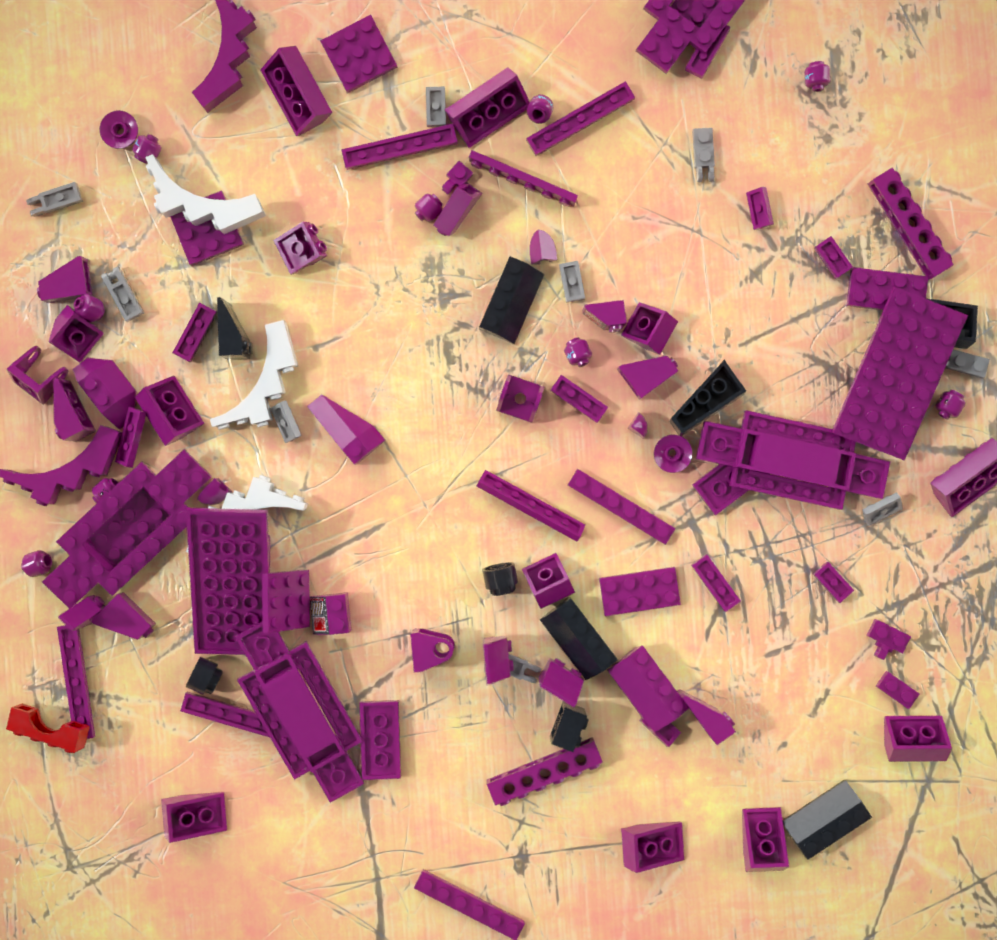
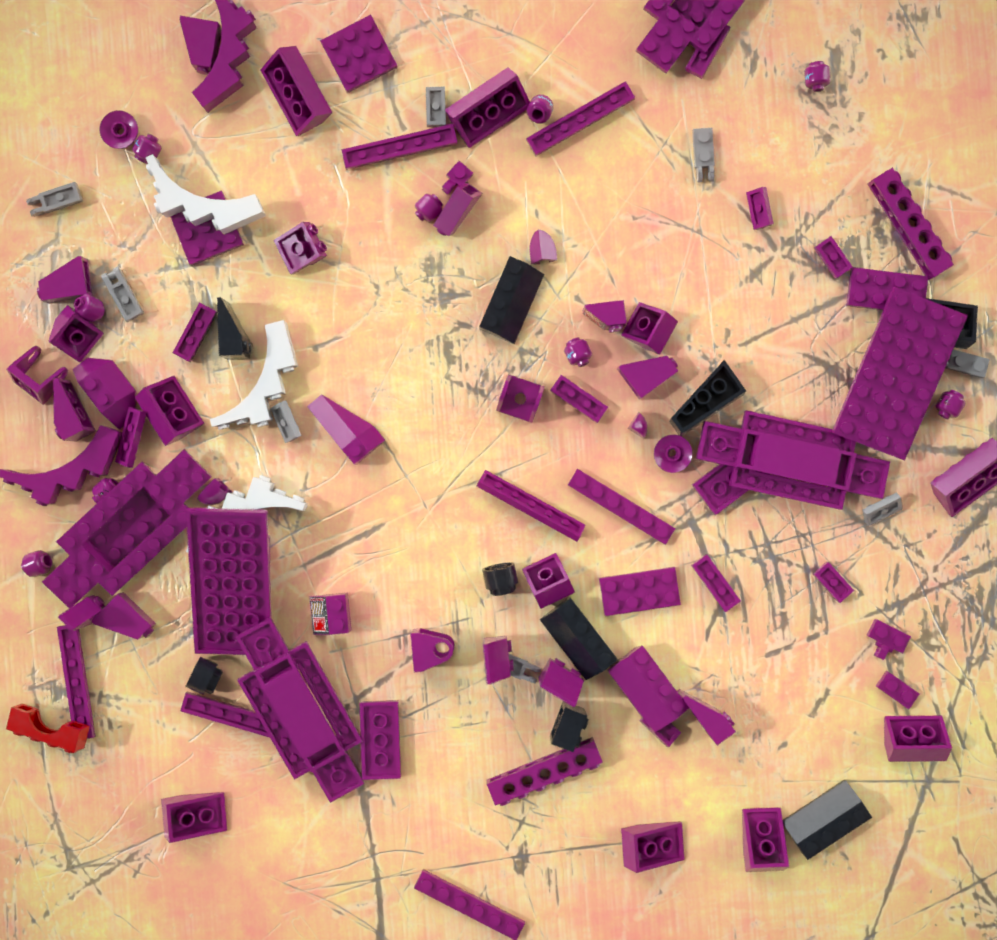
(202, 42): none -> magenta slope
(285, 600): magenta plate -> none
(530, 182): magenta plate -> none
(572, 281): light grey plate -> none

